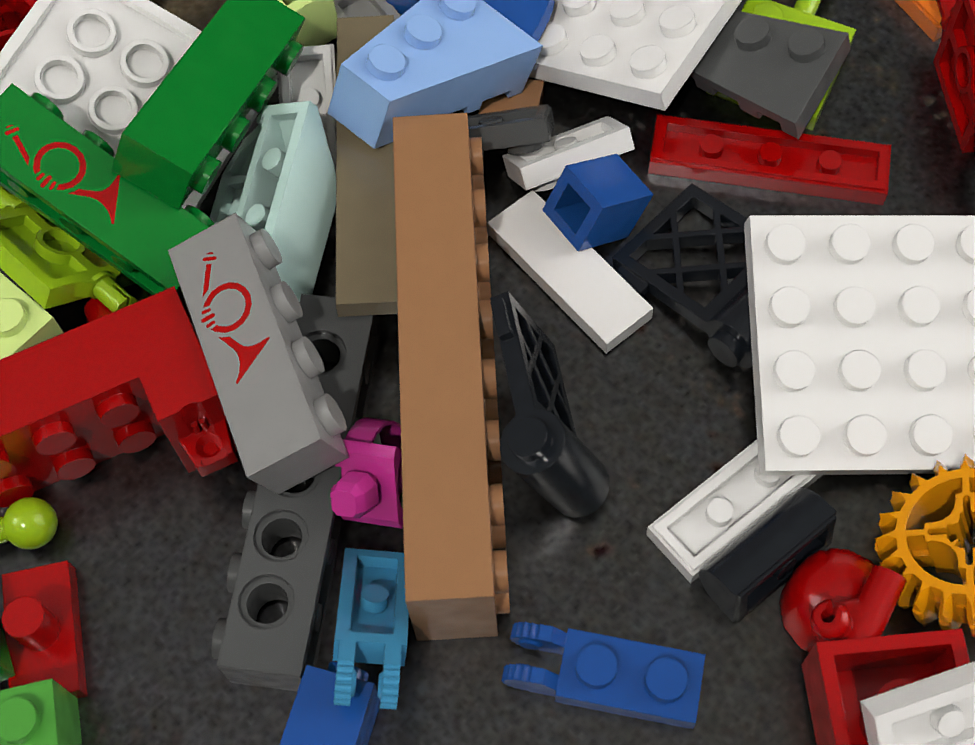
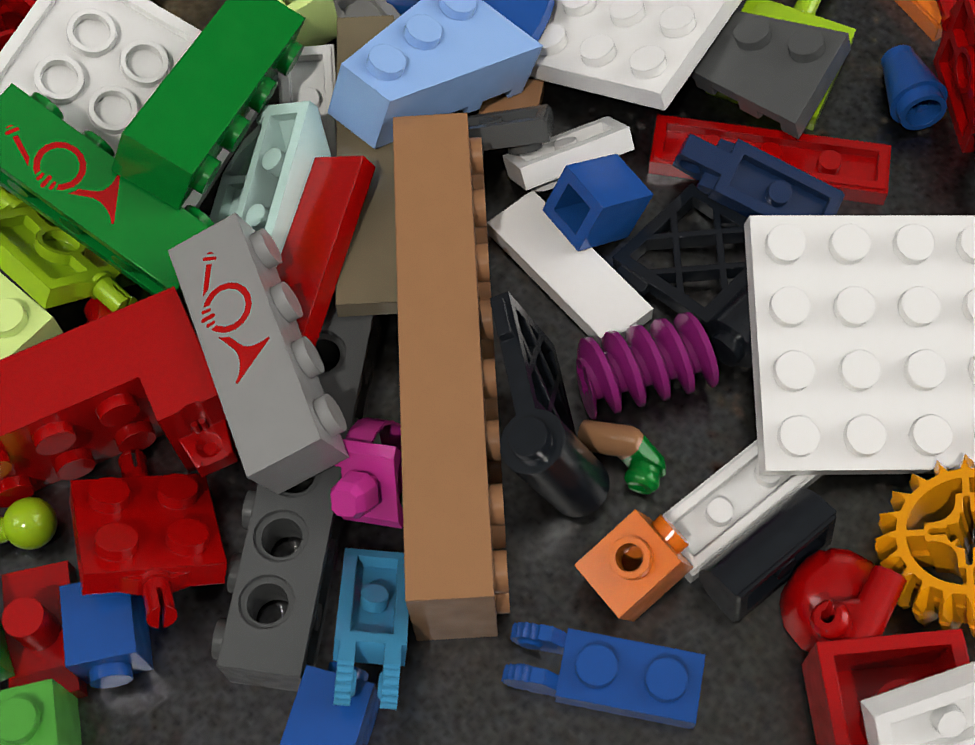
(104, 636): none -> blue brick
(146, 535): none -> red plate
(323, 234): none -> red tile
(632, 447): none -> arm
(636, 564): none -> orange brick
(644, 361): none -> magenta piece
(754, 180): none -> dark blue hinge
(912, 89): none -> blue cone

